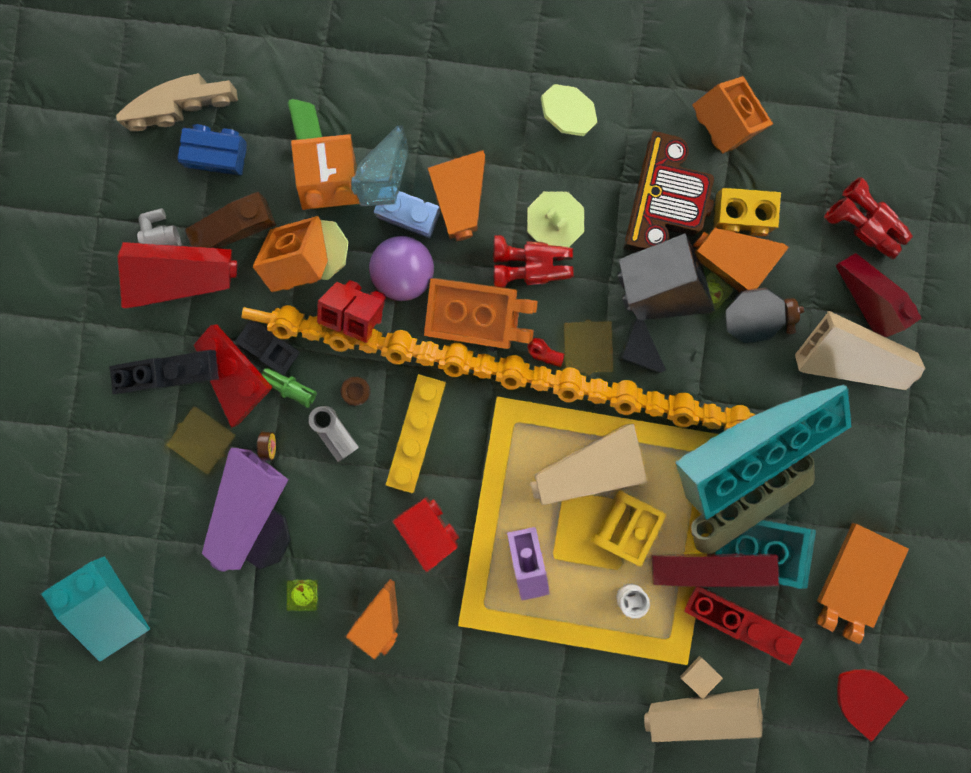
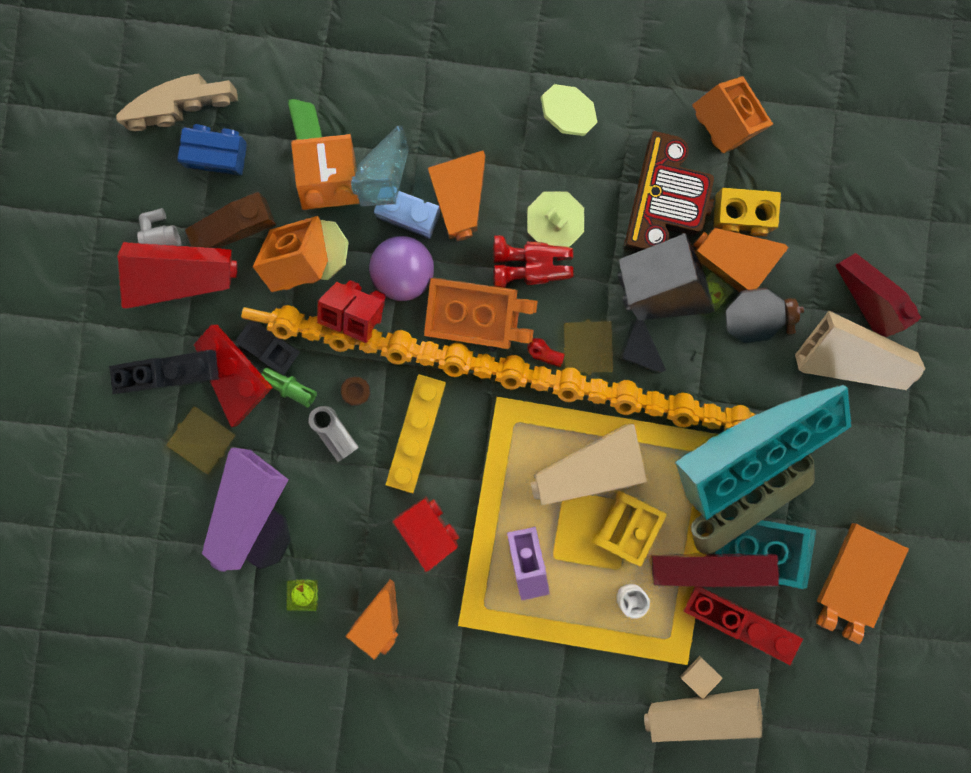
(96, 609): teal slope -> none
(266, 446): reddish brown tile -> none
(868, 700): red shield -> none
(879, 227): red piece -> none

